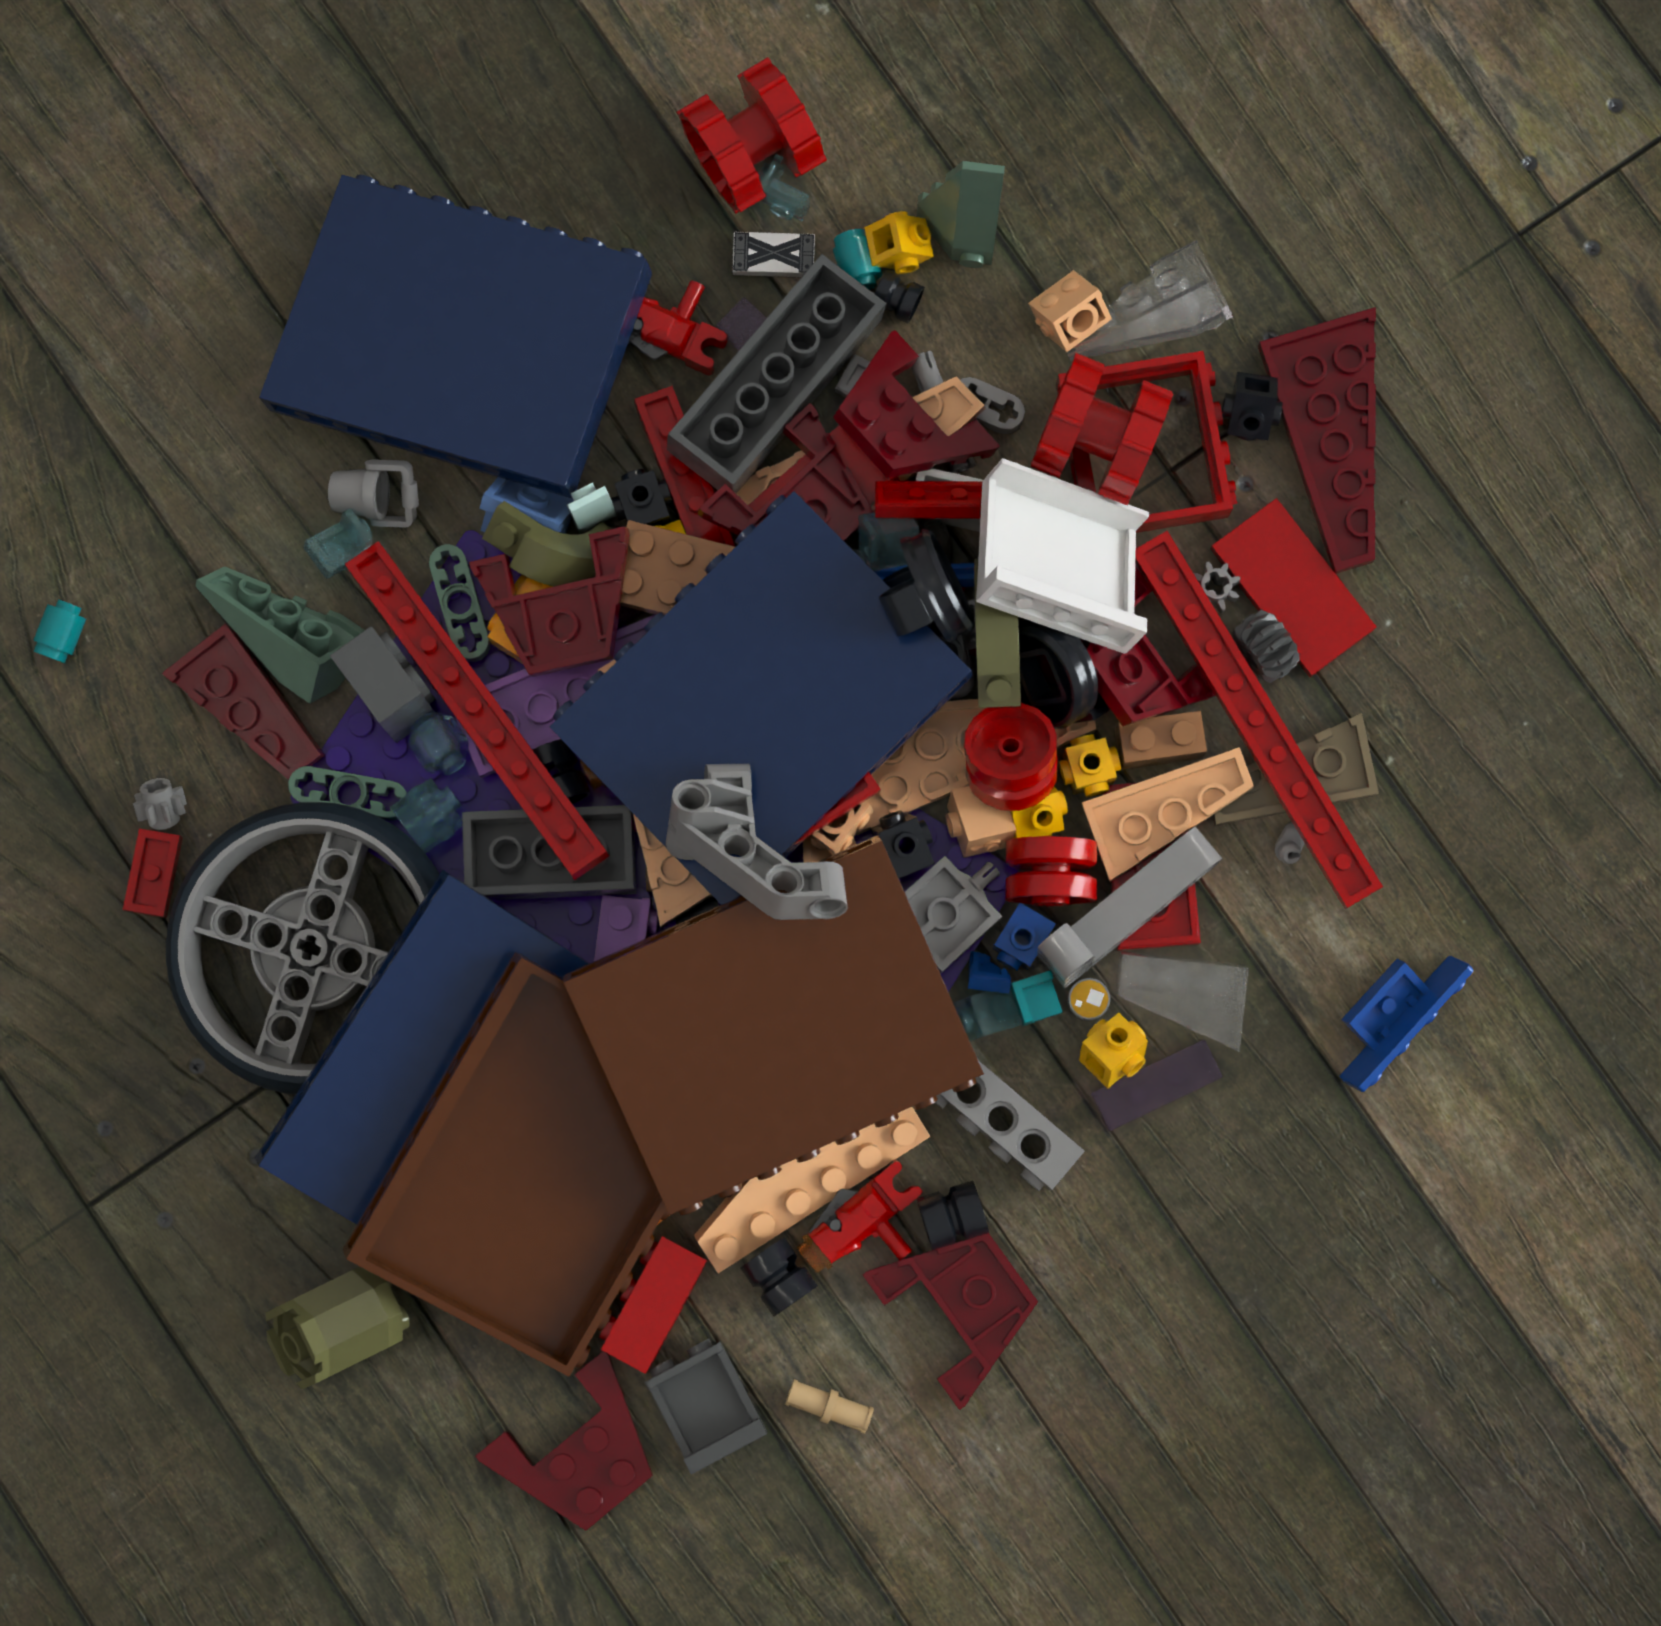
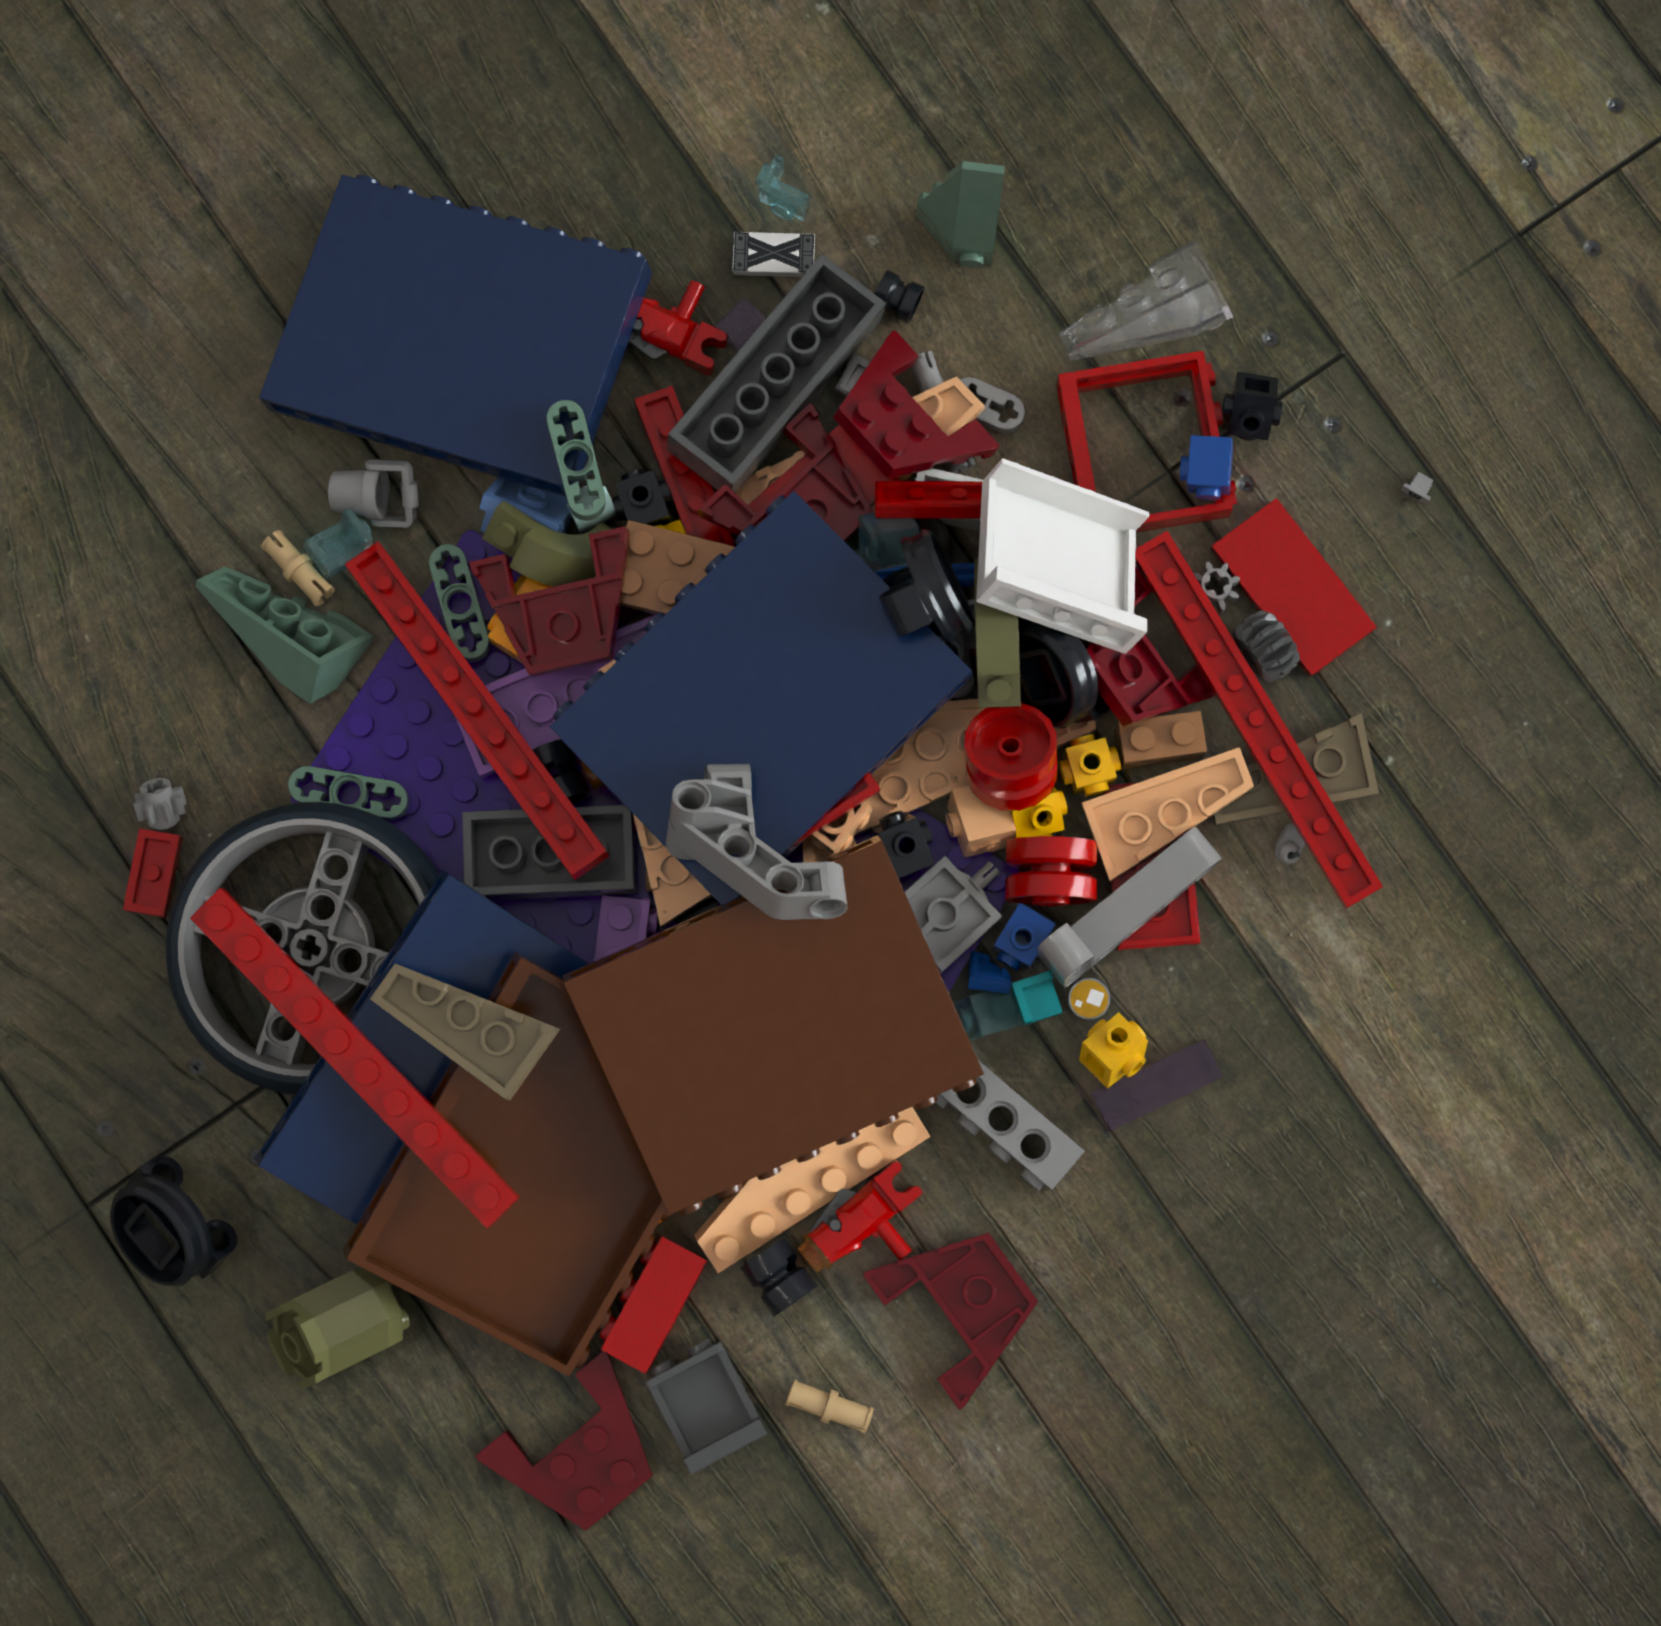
(59, 631): teal brick -> none
(157, 1193): none -> black piece
(240, 694): dark red wing -> none
(297, 568): none -> tan pin
(355, 1058): none -> red plate
(384, 681): dark grey brick -> none
(429, 814): clear light blue brick -> none
(439, 743): clear light blue head -> none
(472, 1031): none -> dark tan wing
(579, 428): none -> sand green beam
(770, 125): red piece -> none
(854, 258): teal brick -> none
(899, 242): yellow brick -> none
(952, 1215): black wheel -> none
(1070, 311): light nougat head -> none
(1102, 429): red piece -> none
(1187, 991): clear wedge -> none
(1208, 466): none -> blue brick
(1331, 427): dark red wing -> none
(1395, 1012): blue bracket -> none
(1418, 488): none -> light grey piece

